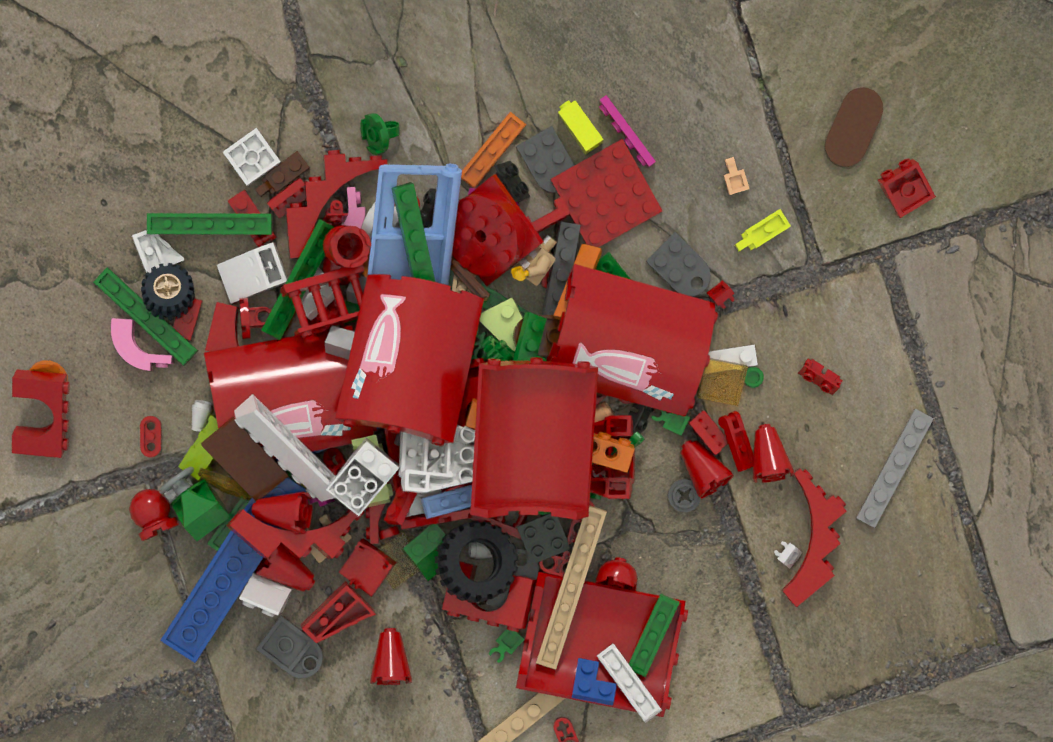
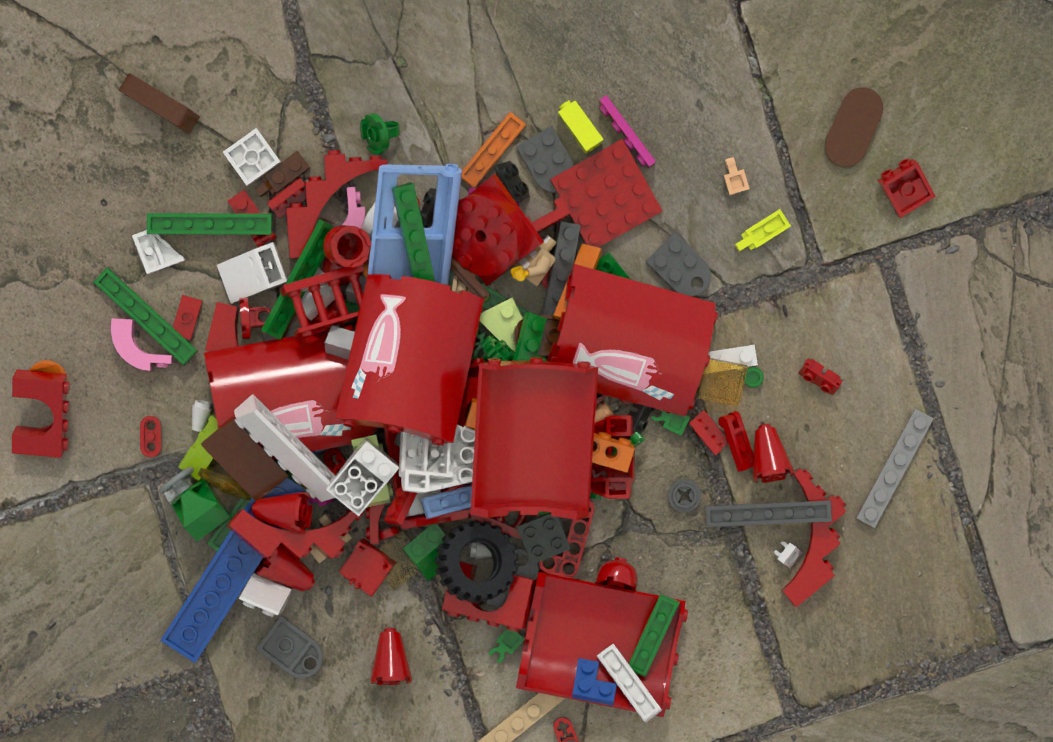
(151, 513): red tile -> none
(159, 103): none -> reddish brown beam
(168, 291): black wheel -> none
(334, 214): red hinge -> none
(336, 613): red wedge -> none
(571, 588): tan plate -> none
(704, 469): red cone -> none
(721, 293): red tile -> none
(769, 513): none -> dark grey plate

